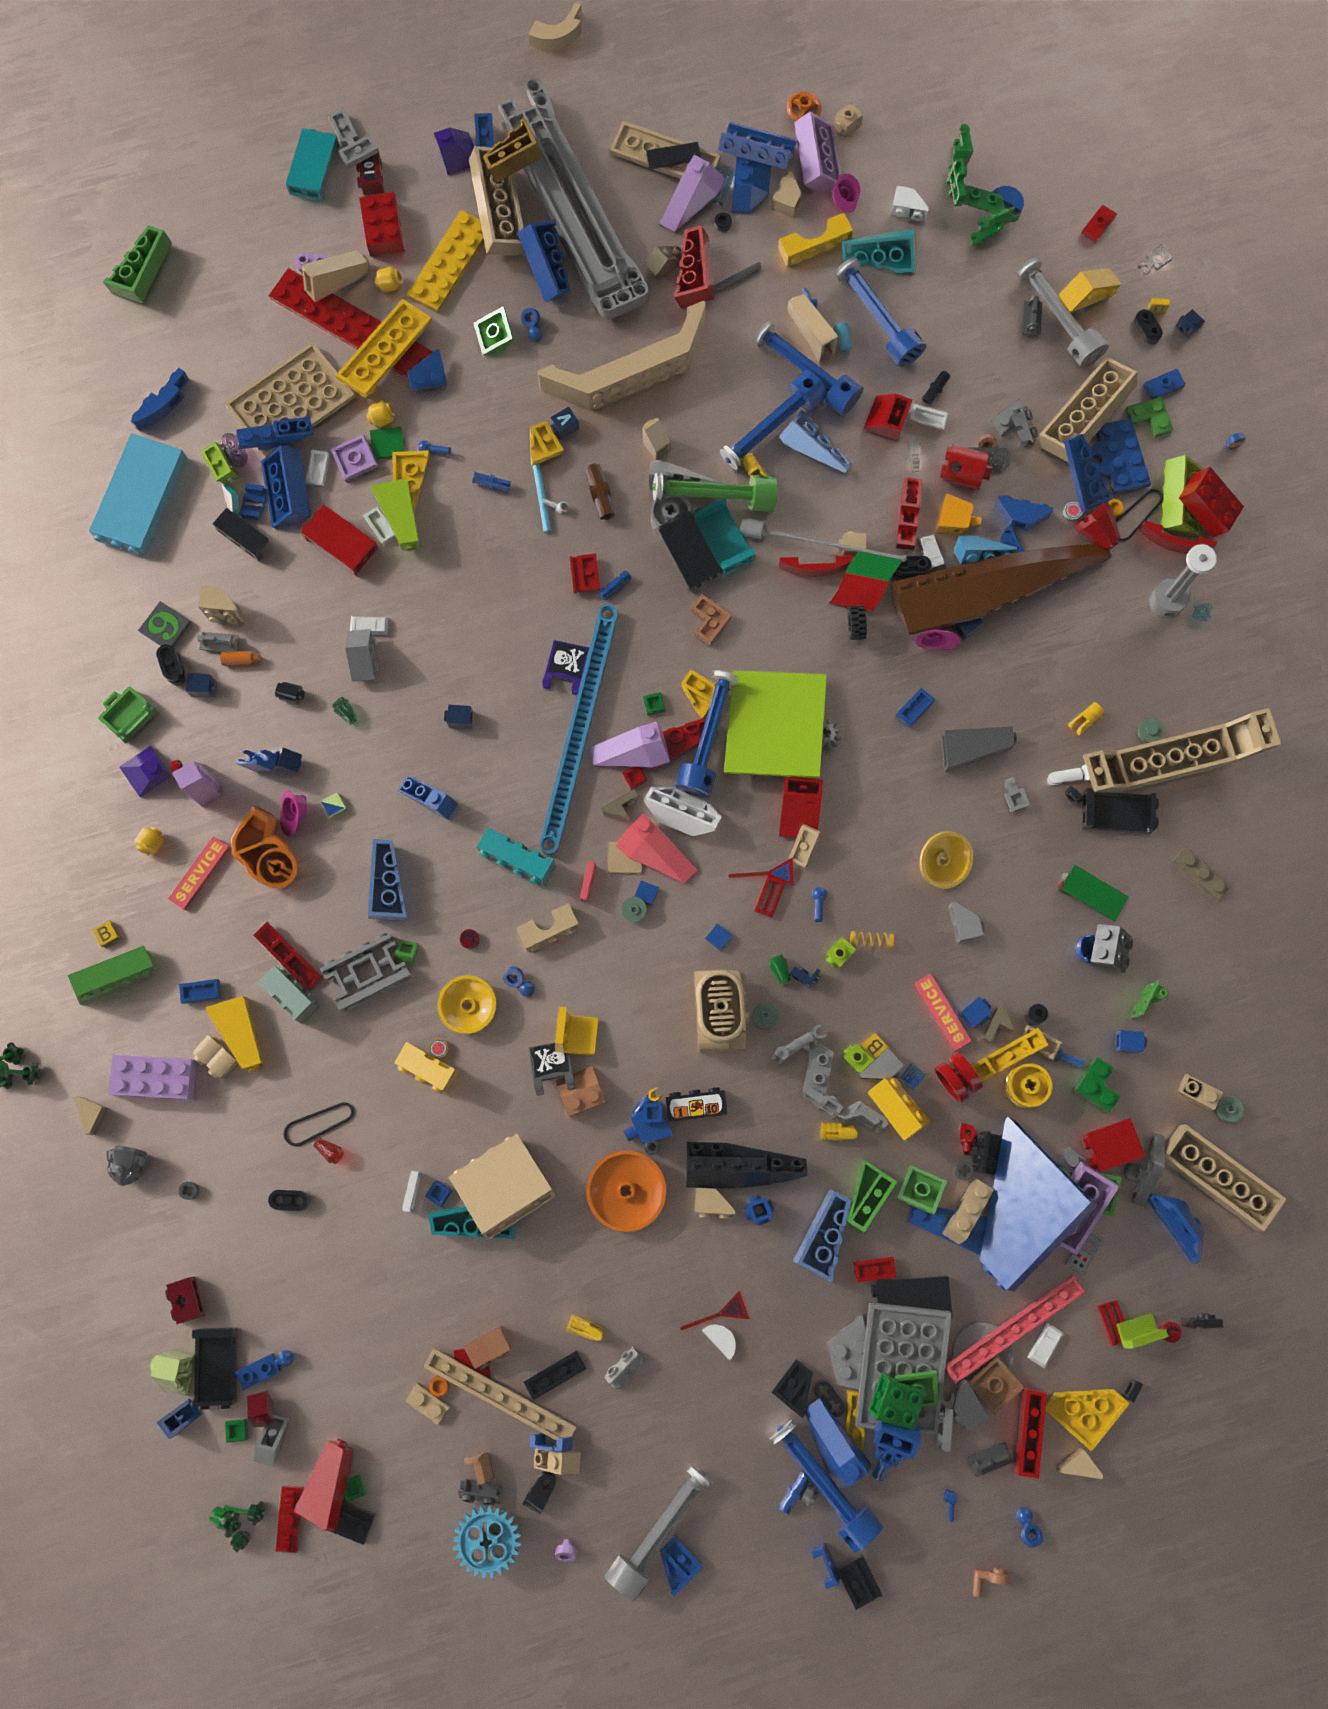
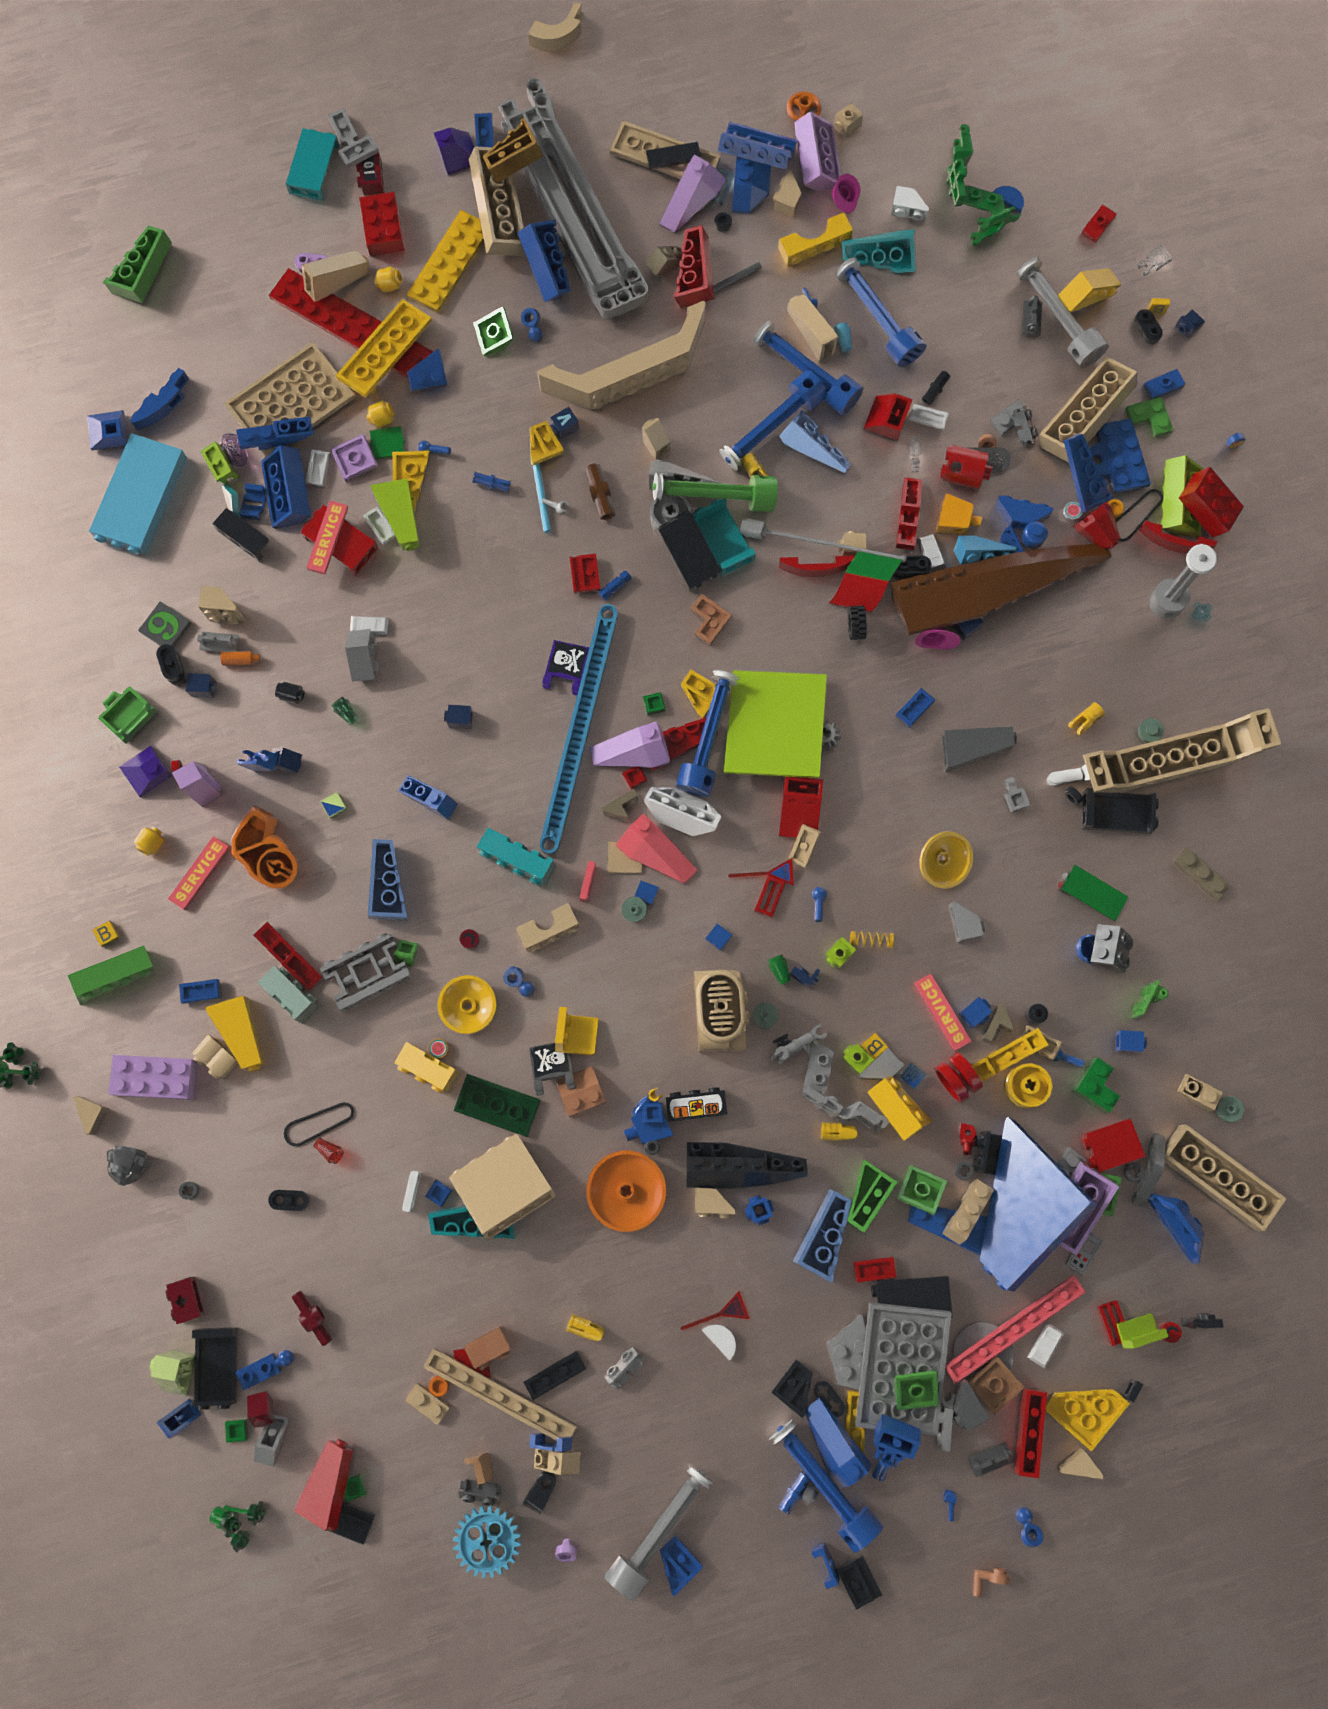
(107, 430): none -> blue slope
(288, 1520): red plate -> none
(292, 811): dark pink piece -> none
(311, 1318): none -> dark red axle
(327, 537): none -> coral tile
(497, 1105): none -> dark green tile
(782, 1041): none -> black bush
(896, 1402): green bracket -> none
(1034, 535): none -> blue head

